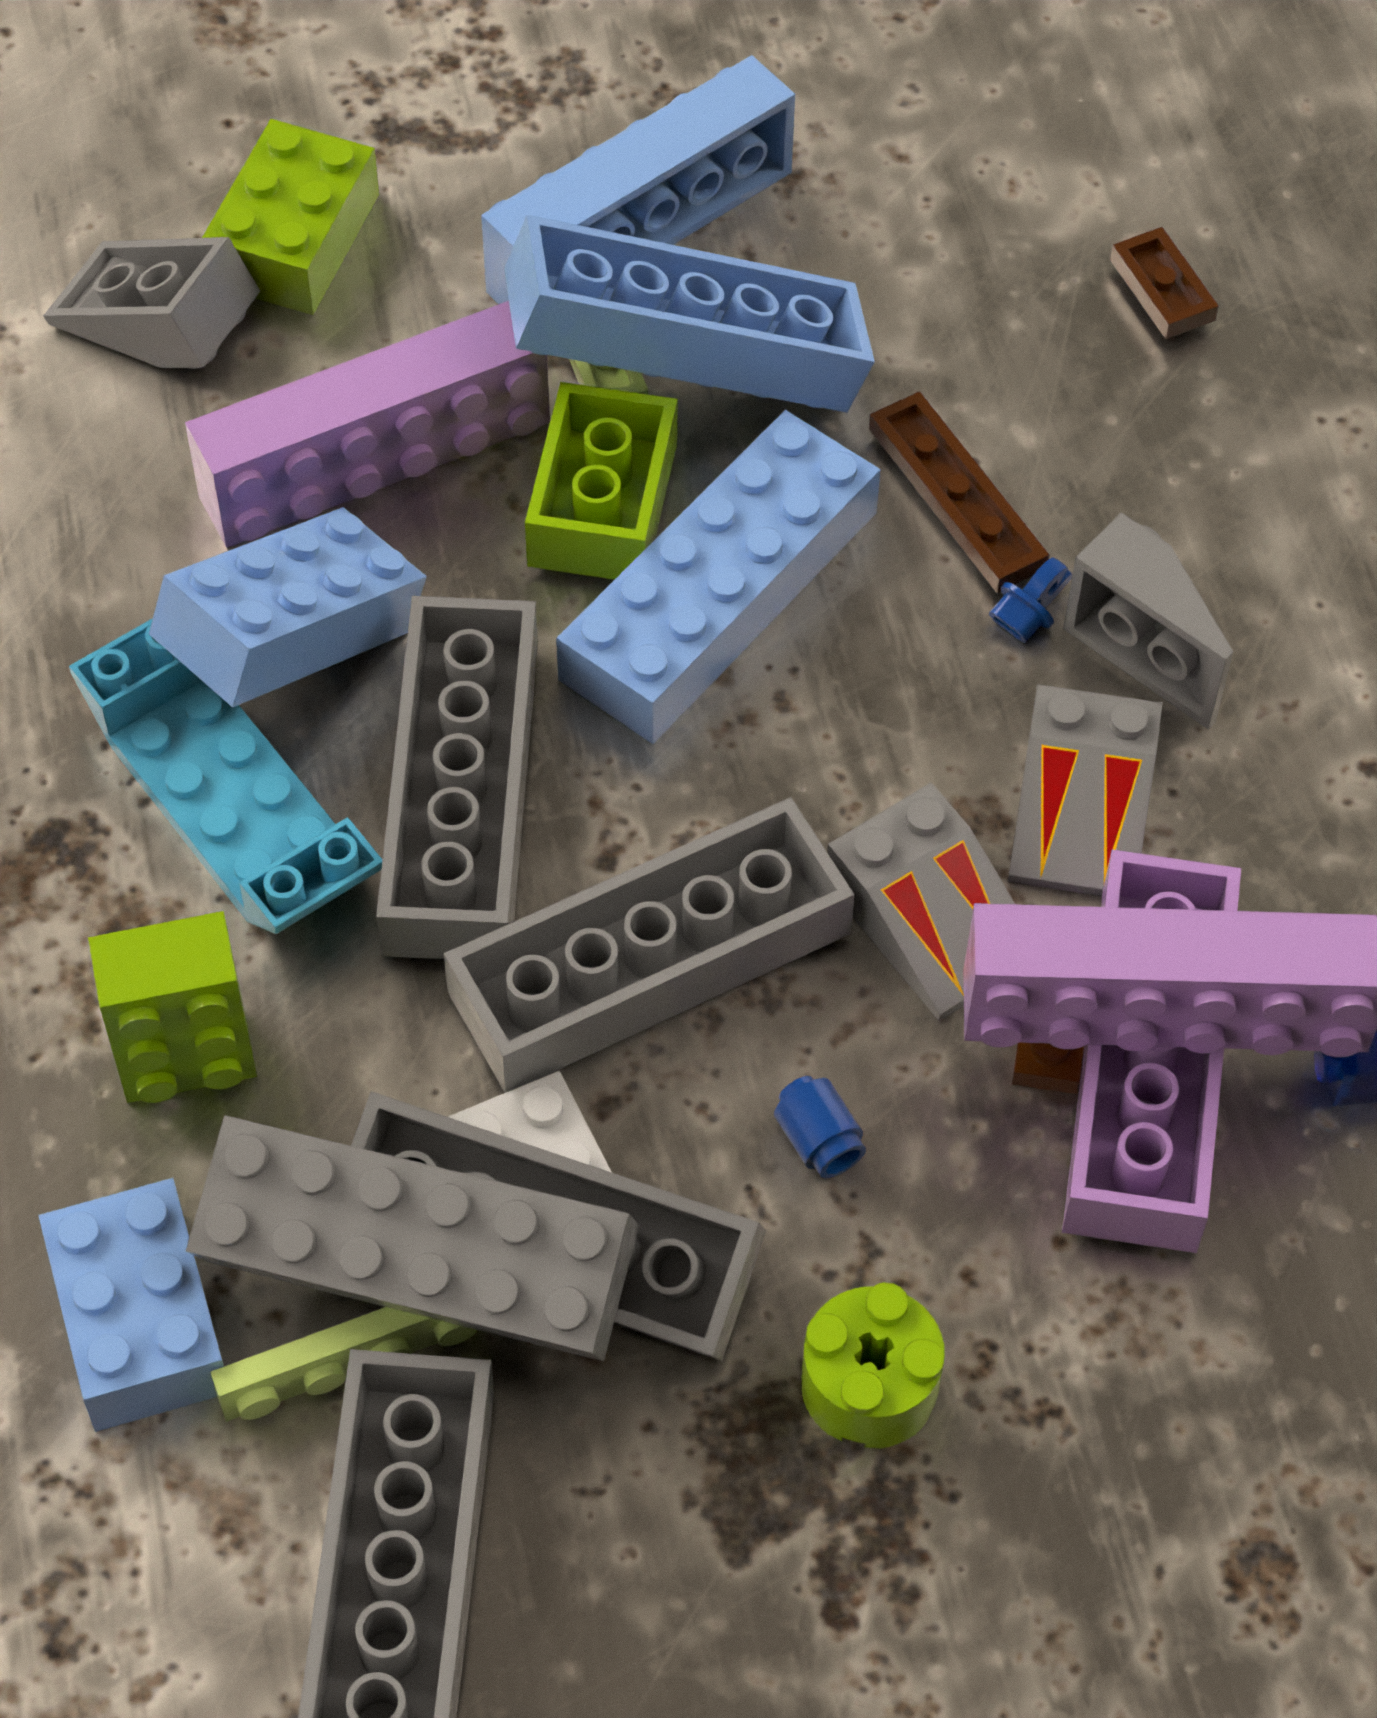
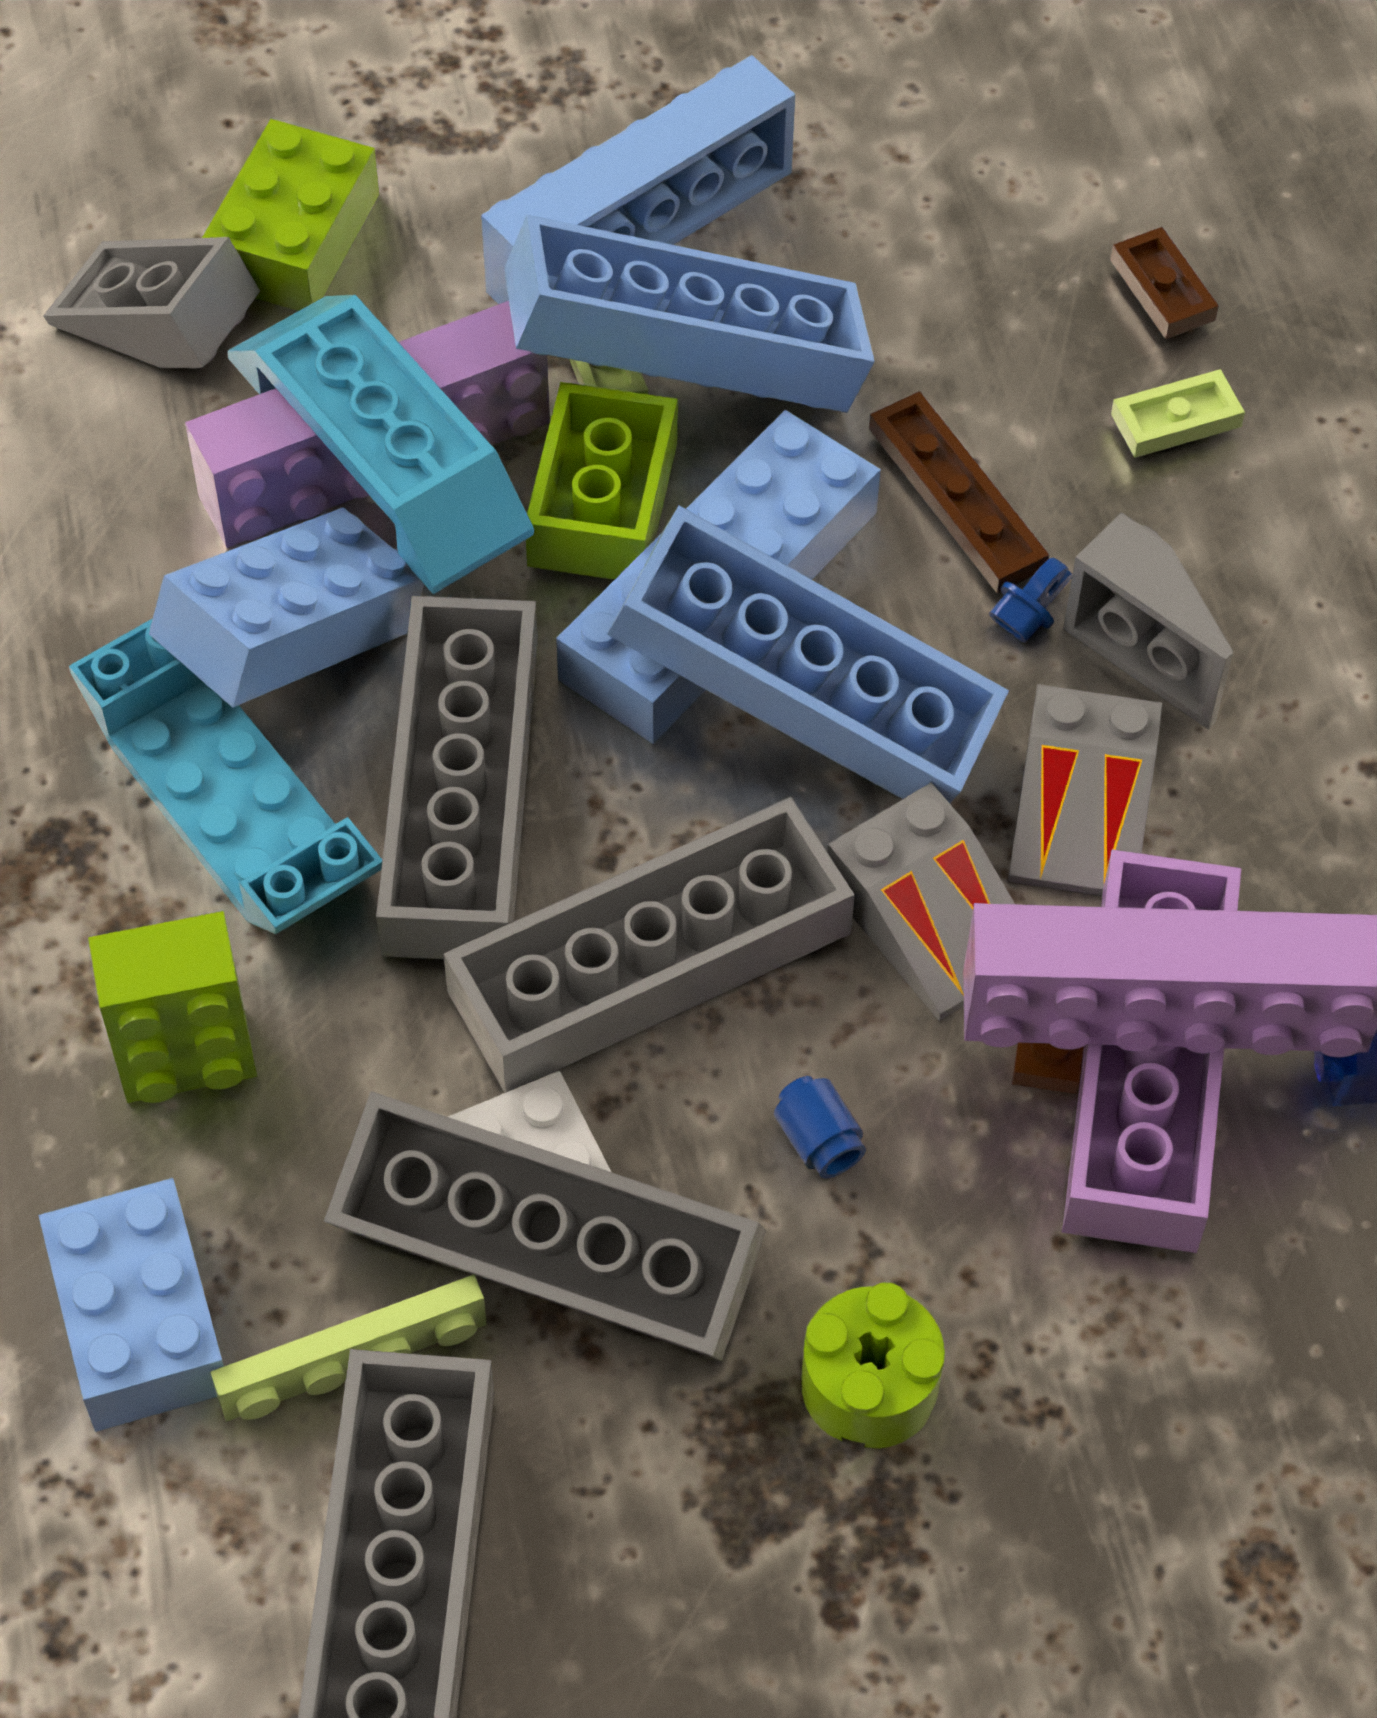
(392, 435): none -> medium azure slope
(414, 1237): light grey brick -> none
(807, 660): none -> light blue brick
(1177, 413): none -> yellowish green plate

